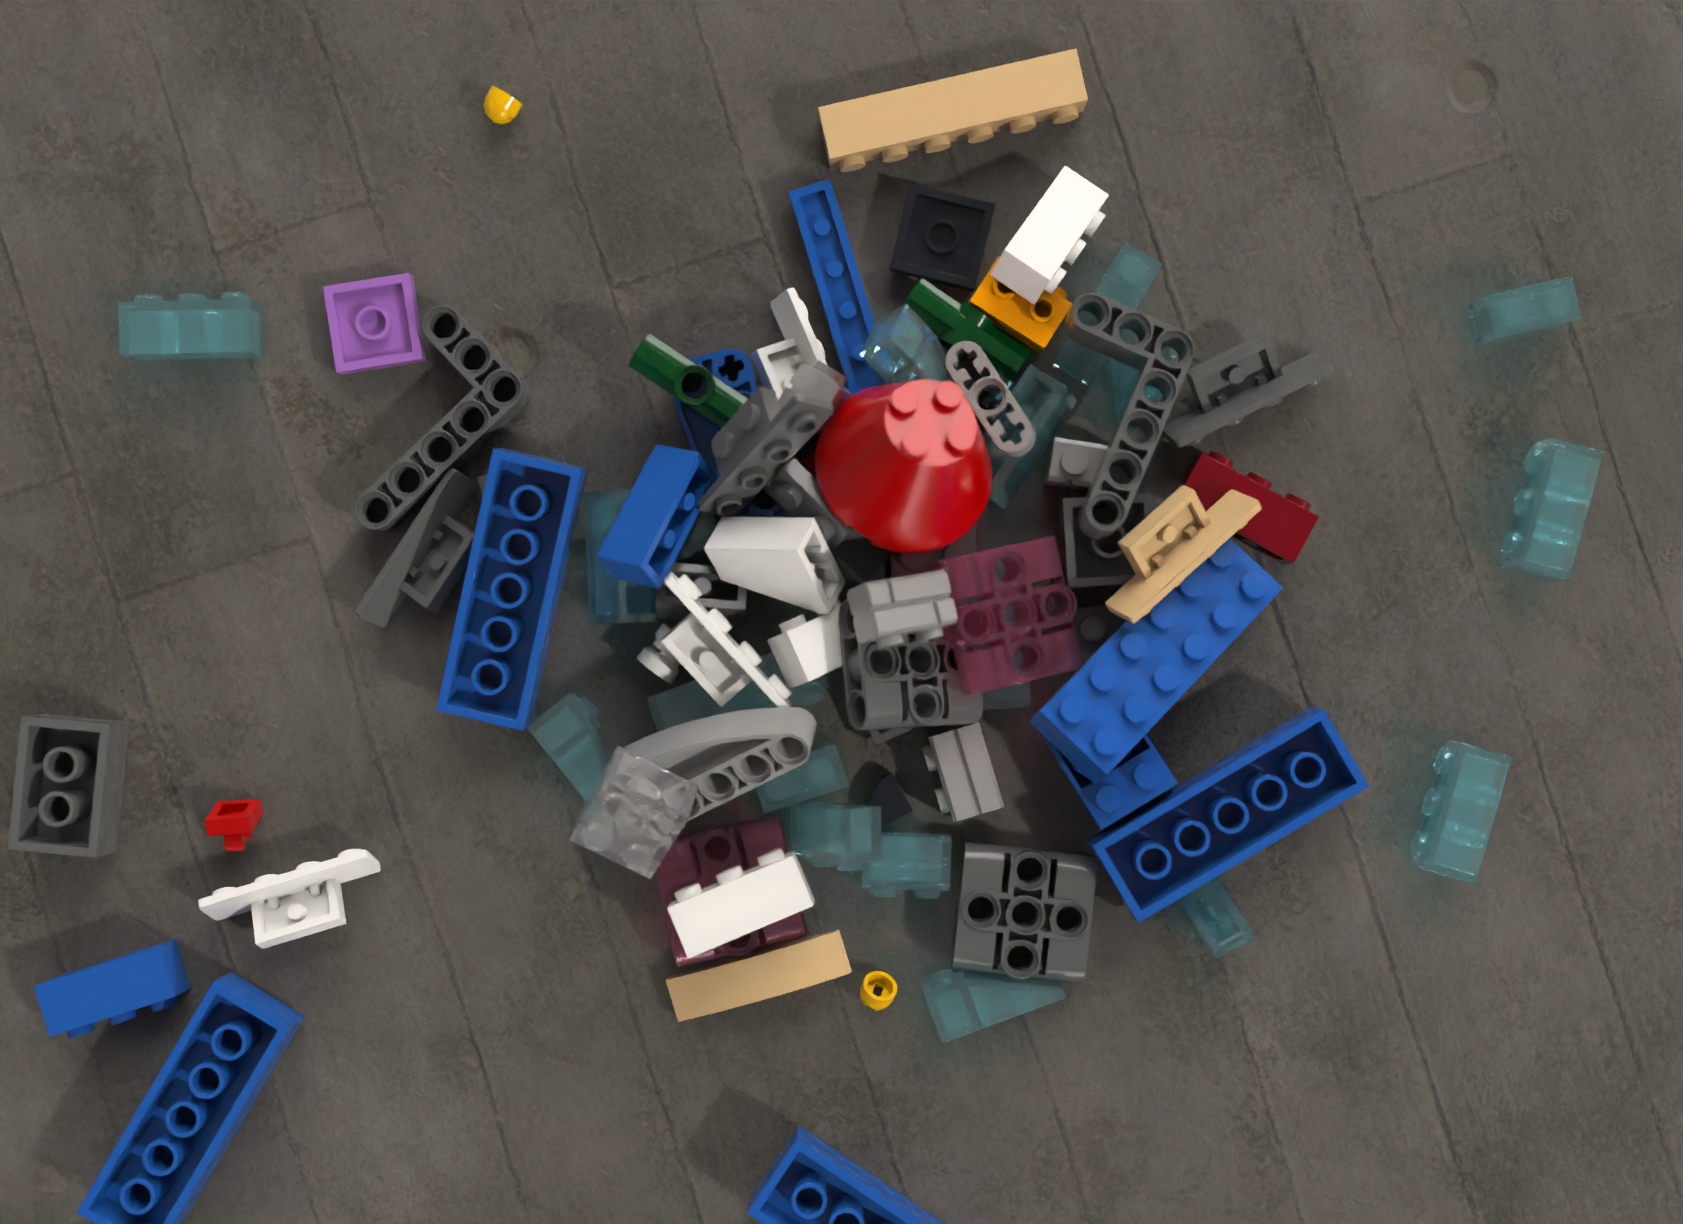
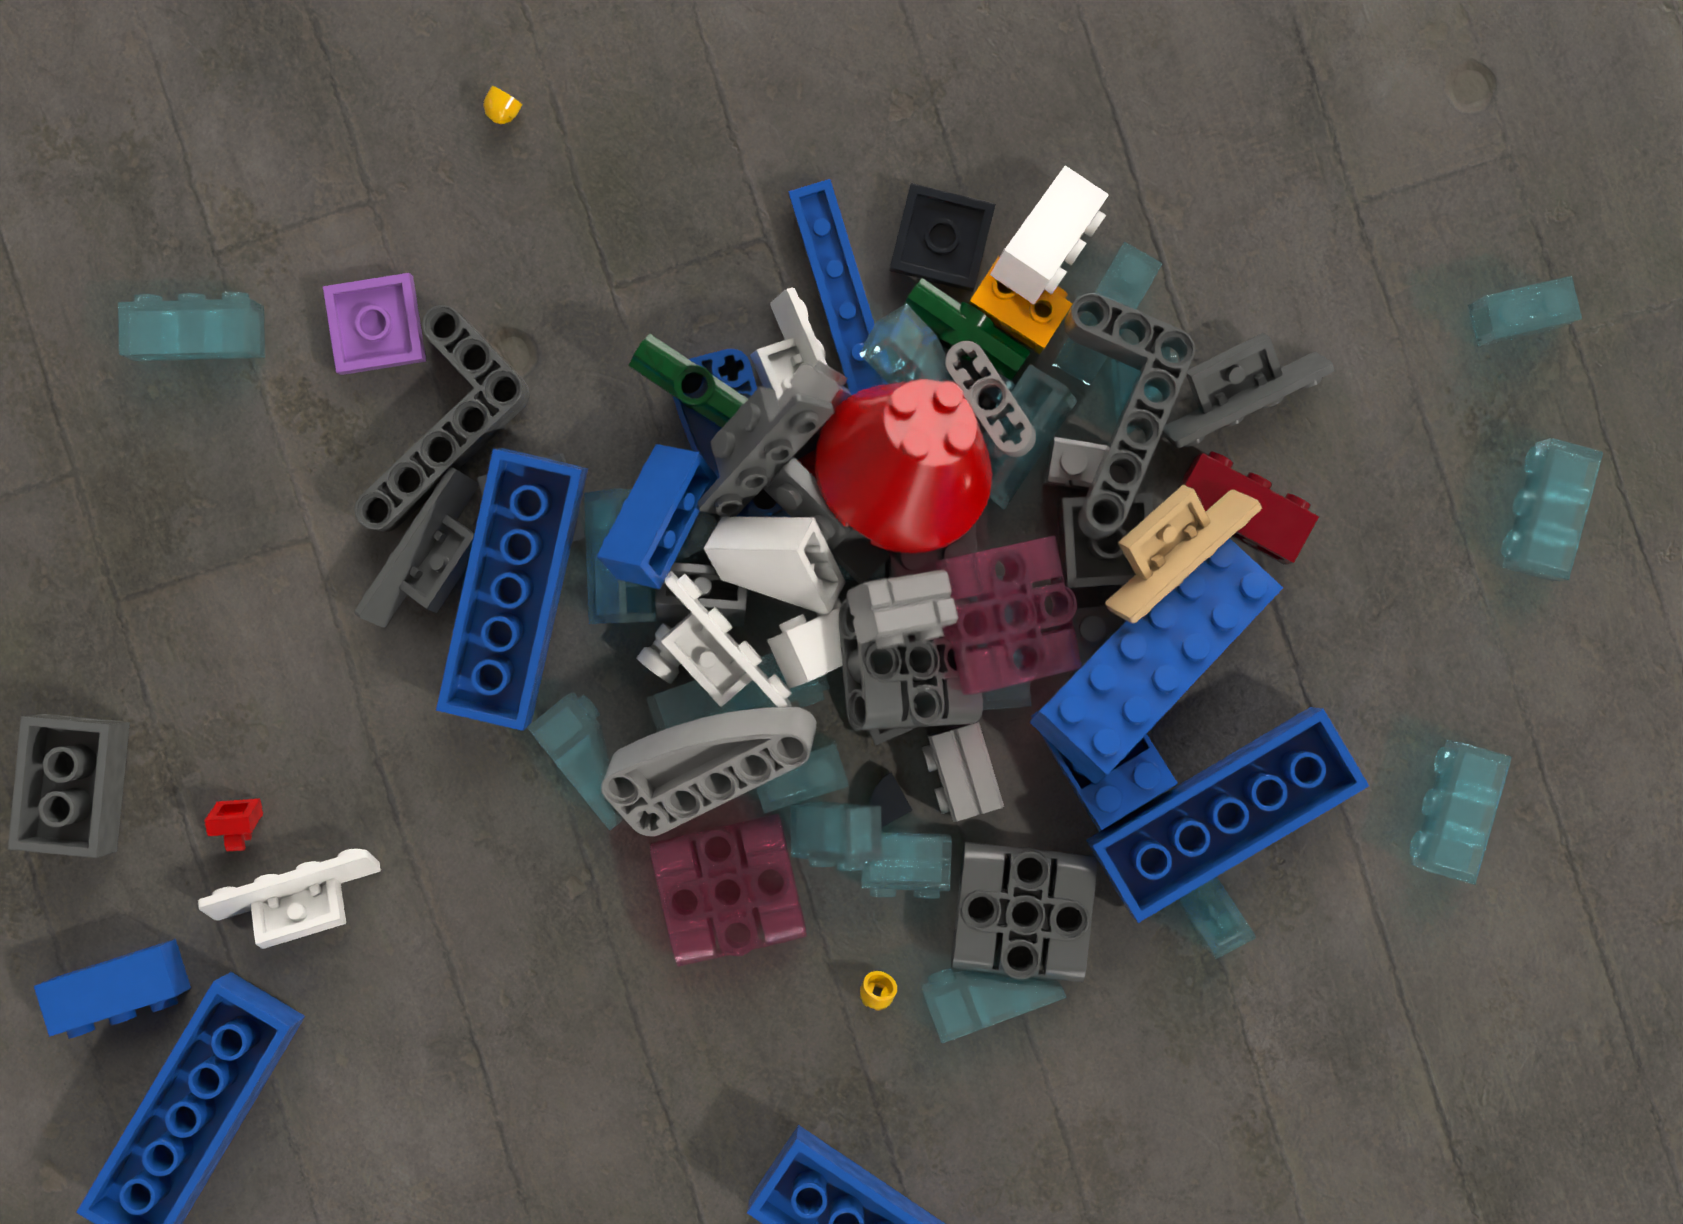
(634, 812): clear brick -> none
(740, 902): white brick -> none
(758, 975): tan slope -> none
(953, 110): tan brick -> none

